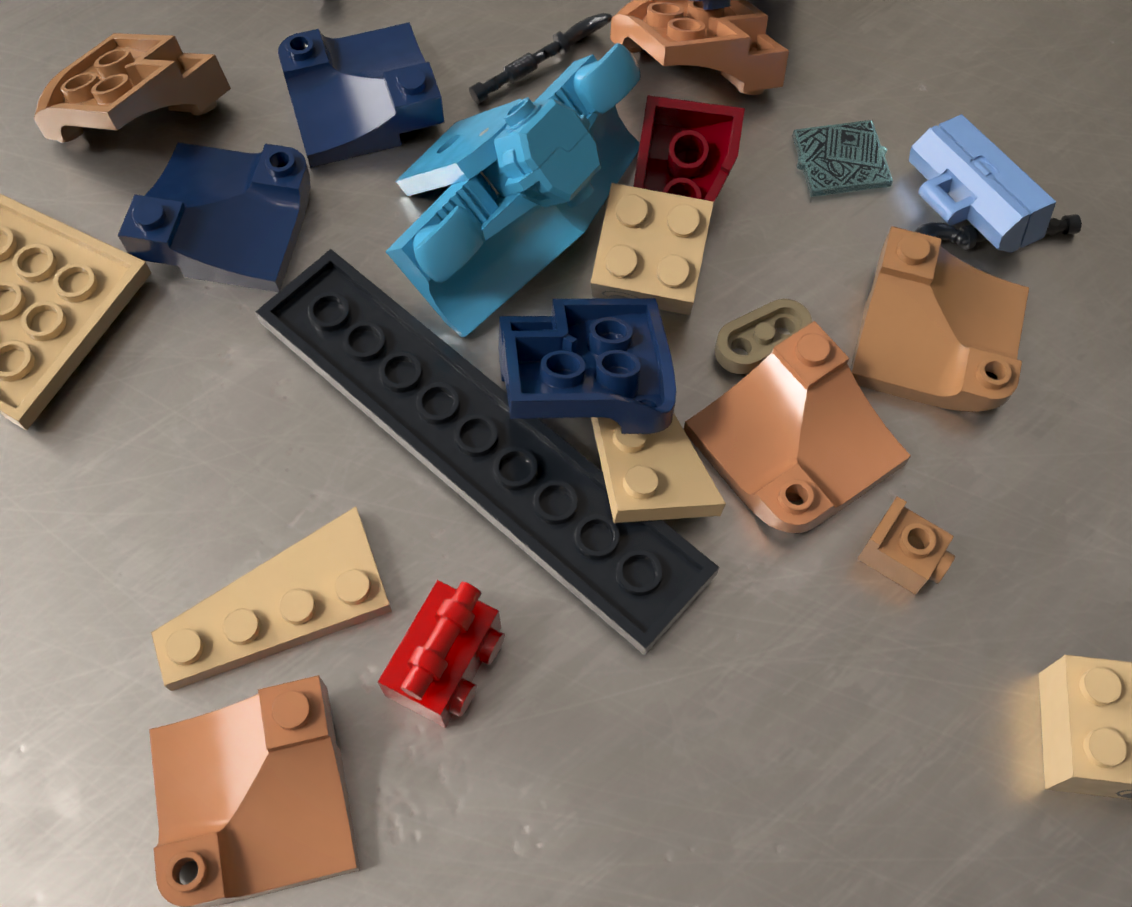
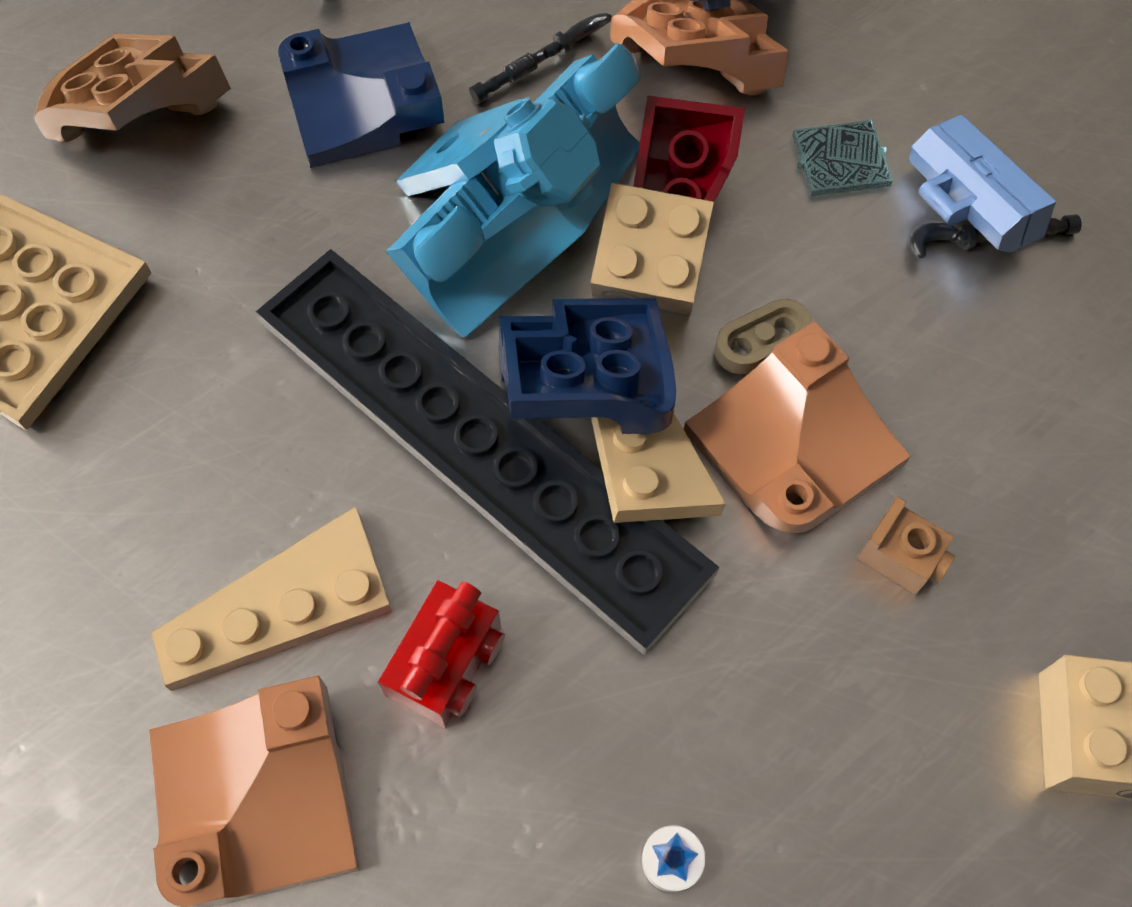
(222, 215): dark blue slope -> none
(673, 859): none -> white tile
(939, 328): medium nougat slope -> none

